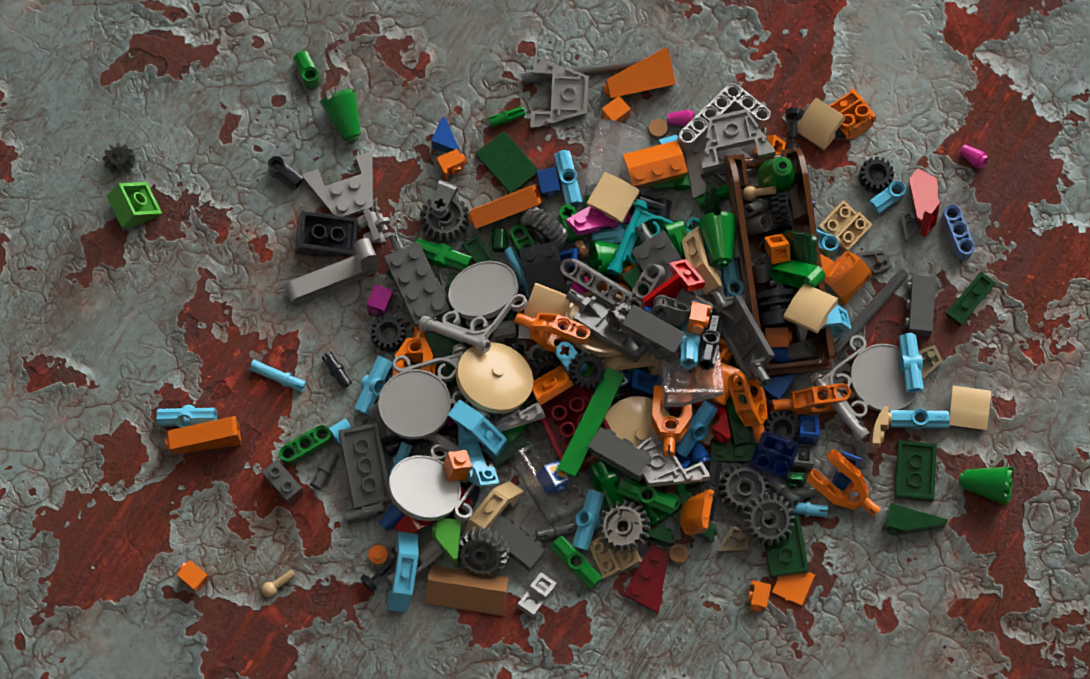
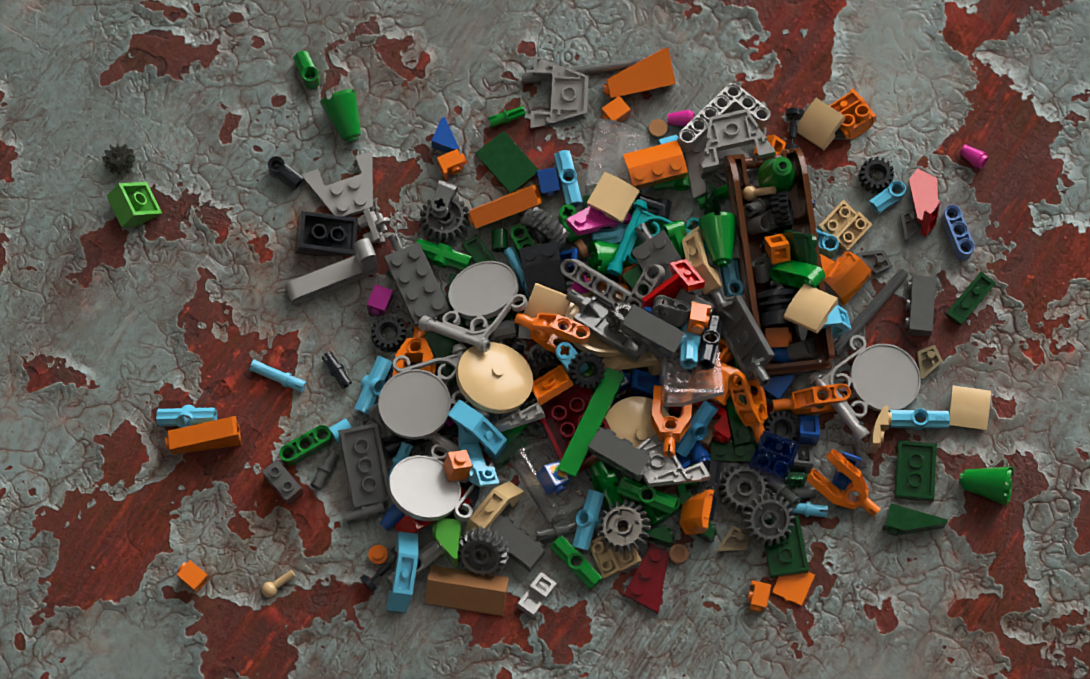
(910, 363): medium azure piece -> none

